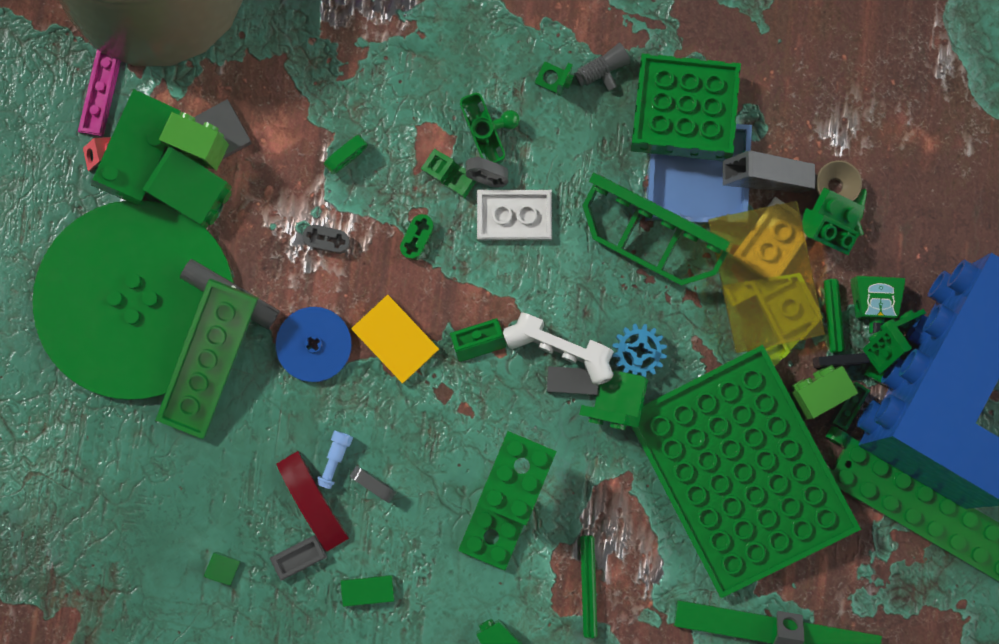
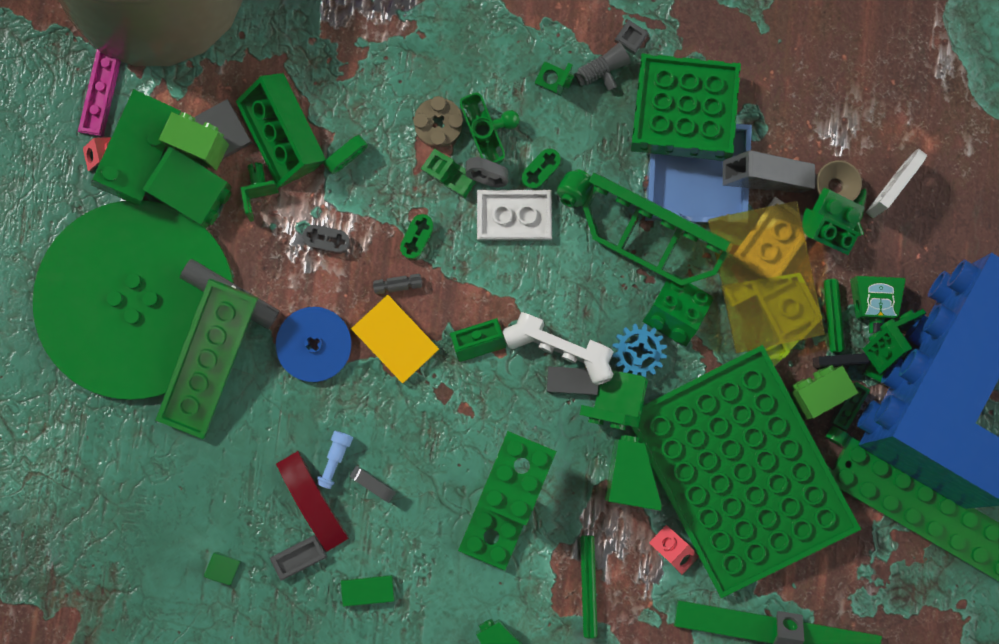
(258, 188): none -> green bracket
(280, 129): none -> green slope
(397, 284): none -> dark grey axle
(438, 108): none -> dark tan plate
(536, 165): none -> green beam
(574, 188): none -> green head
(631, 37): none -> dark grey tile
(631, 475): none -> green slope
(674, 549): none -> coral bracket
(678, 311): none -> green bracket
(897, 183): none -> white tile

